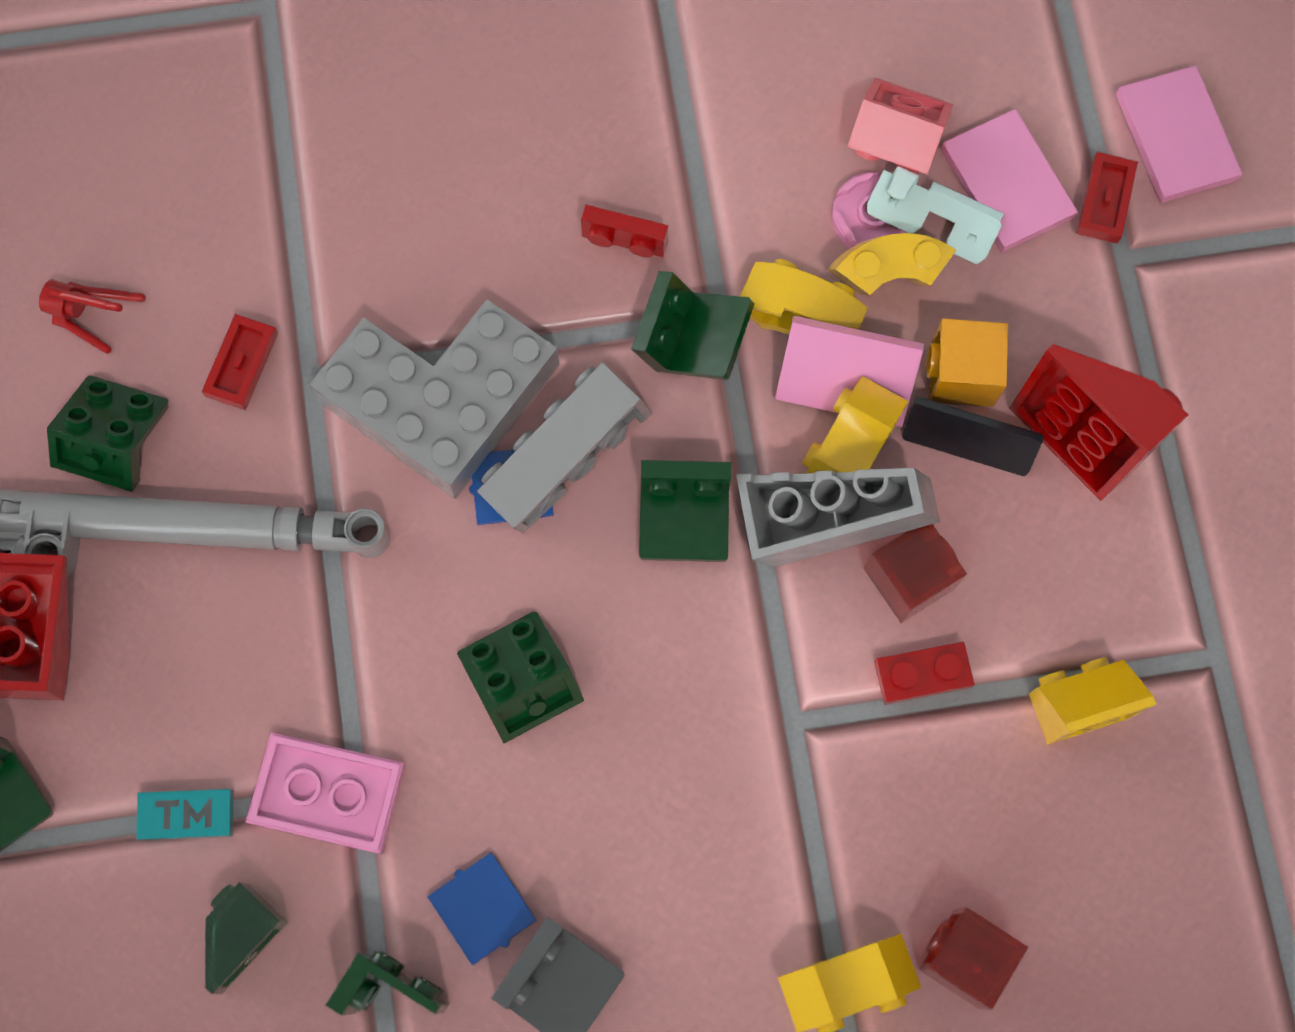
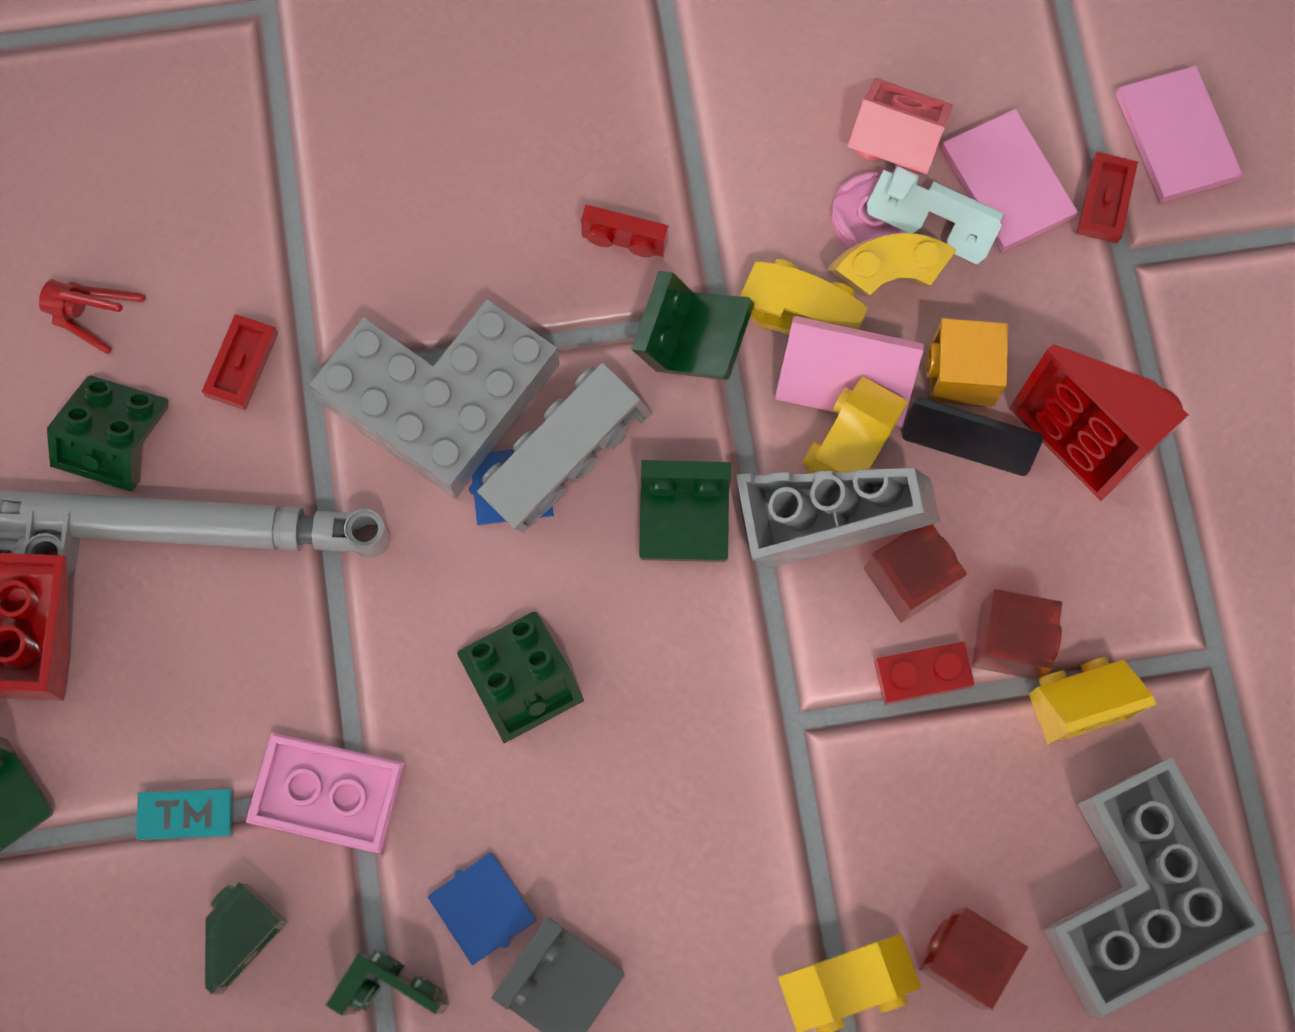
(1017, 634): none -> clear red head
(1176, 897): none -> light grey brick

